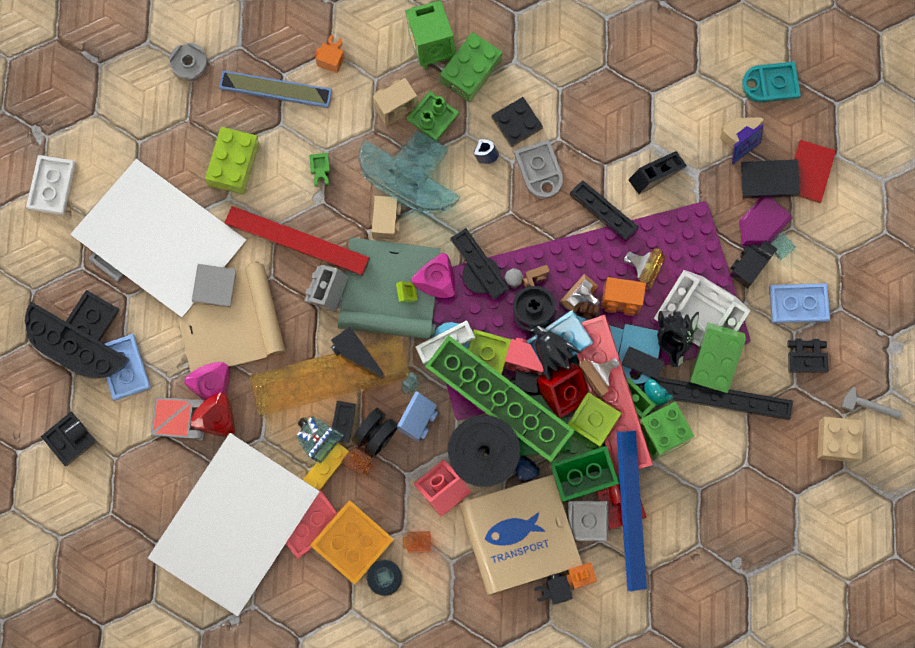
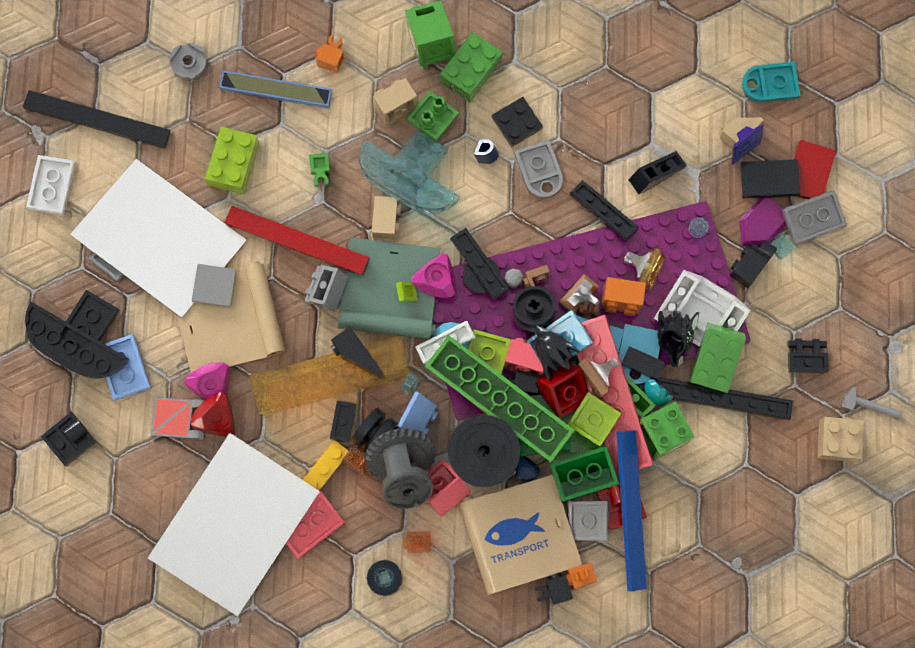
(96, 119): none -> black tile
(317, 438): clear light blue torso -> none
(351, 542): light orange plate -> none
(402, 464): none -> dark grey piece
(698, 227): none -> clear light blue tile
(799, 303): light blue tile -> none
(814, 217): none -> light grey tile

